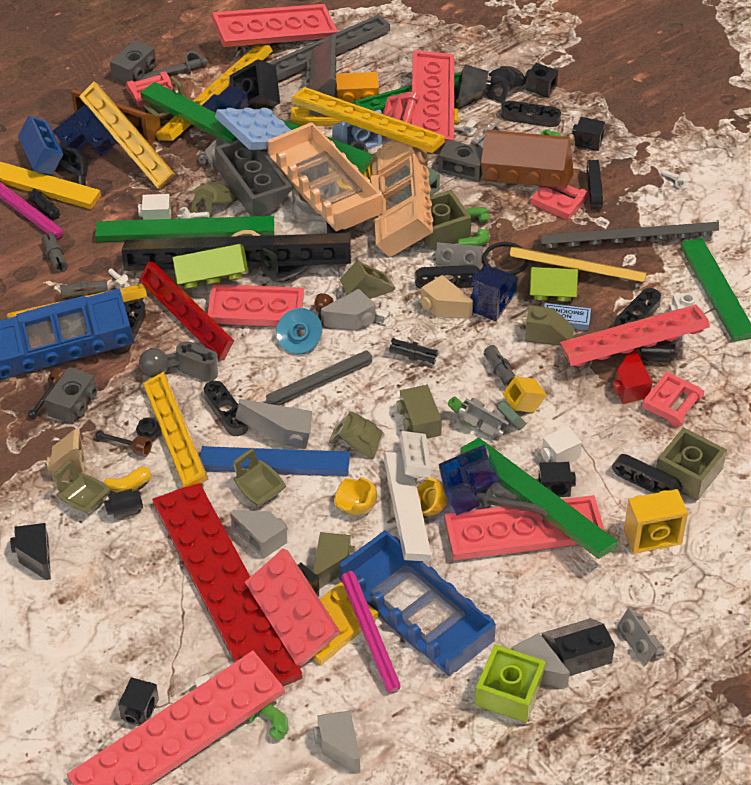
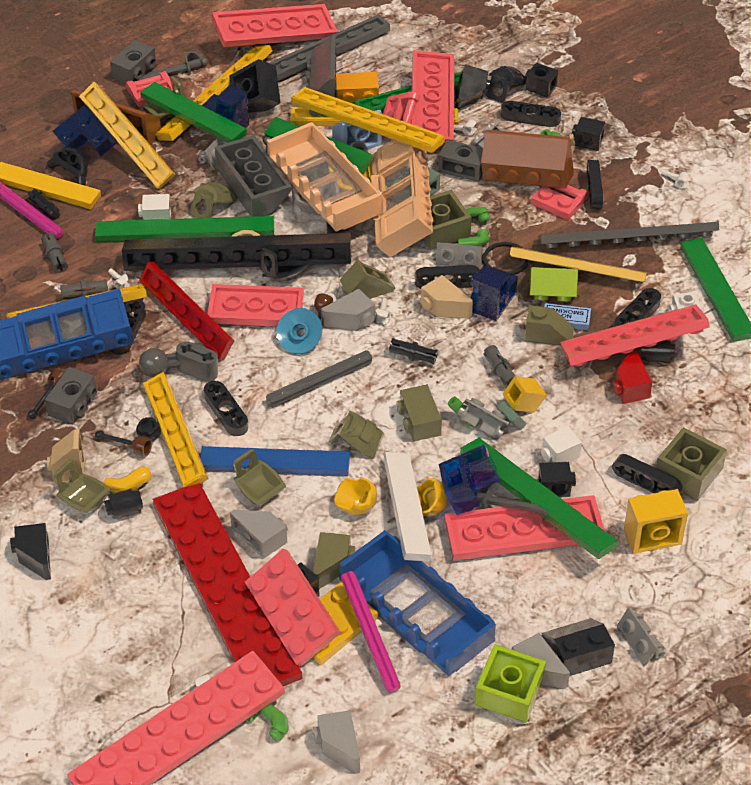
(40, 145): blue brick -> none
(138, 701): black brick -> none
(185, 213): white hand -> none
(210, 266): lime brick -> none
(252, 126): light blue plate -> none
(280, 423): light grey slope -> none
(415, 454): white plate -> none
(667, 393): coral plate -> none

